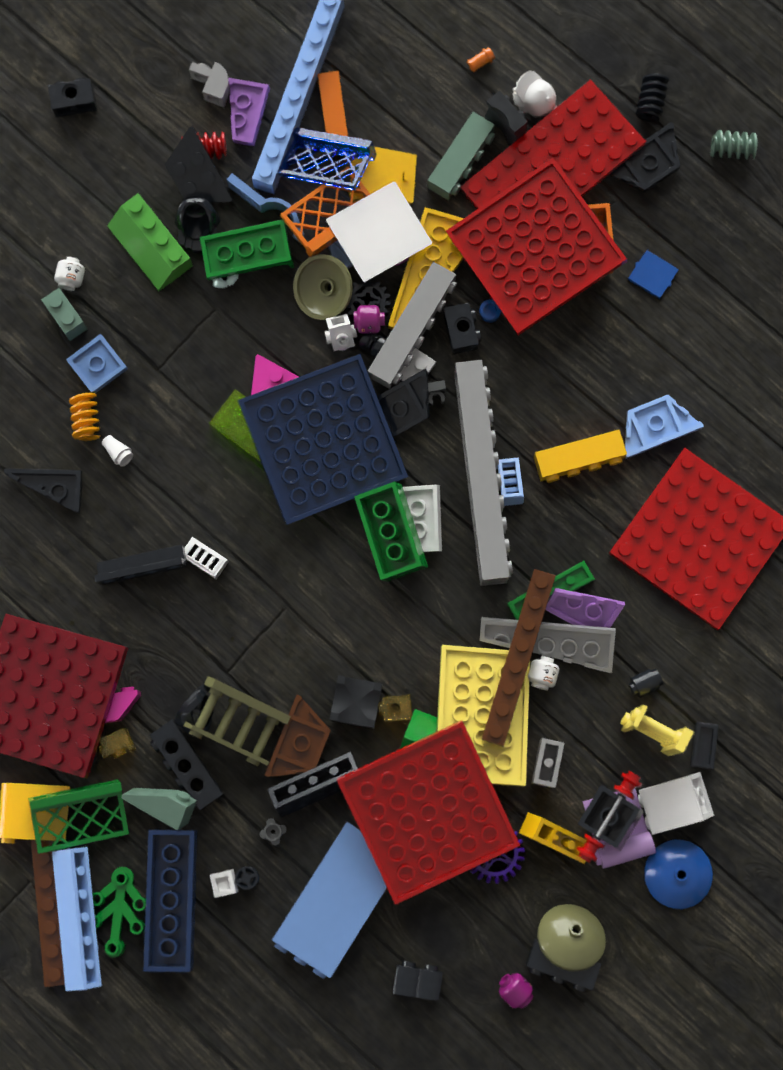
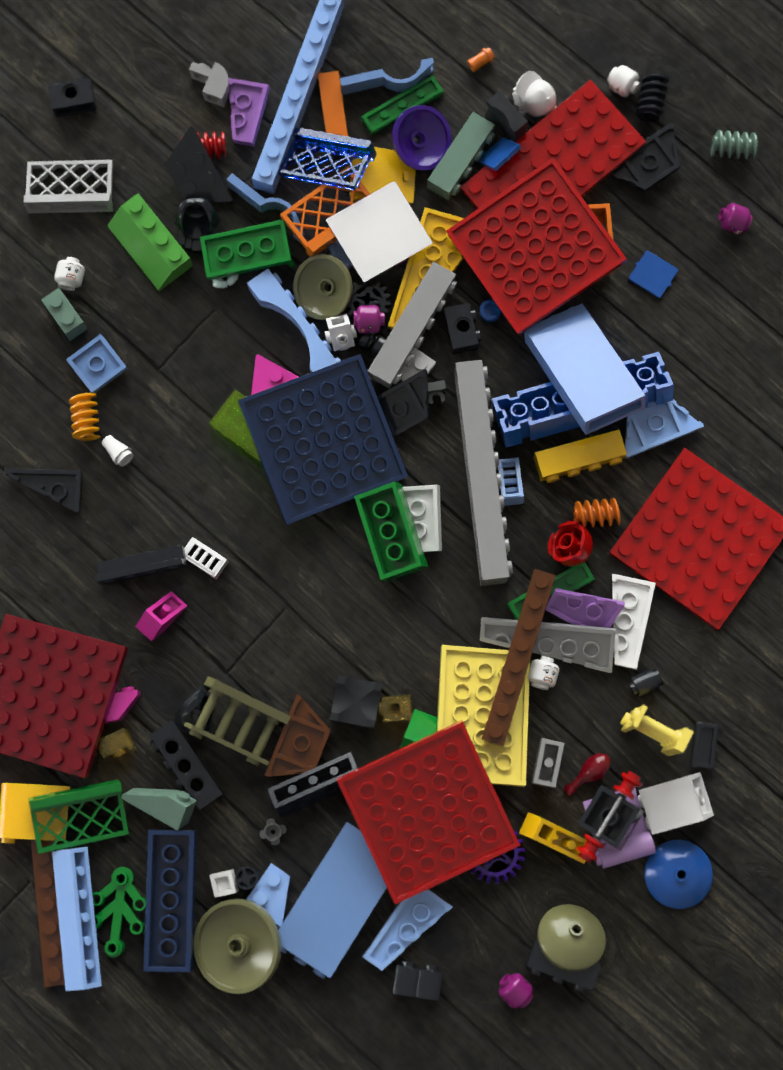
(66, 203): none -> light grey fence
(160, 616): none -> dark pink slope
(237, 946): none -> olive dish
(271, 295): none -> light blue arch
(272, 892): none -> light blue wing
(380, 78): none -> medium blue piece
(388, 112): none -> green tile
(405, 926): none -> light blue wing
(432, 135): none -> dark purple dish
(499, 153): none -> blue piece
(542, 412): none -> blue brick
(570, 544): none -> red cylinder
(584, 369): none -> brick
(592, 770): none -> dark red piece
(596, 512): none -> orange piece
(623, 81): none -> white head
(632, 619): none -> white wing
(735, 218): none -> magenta head

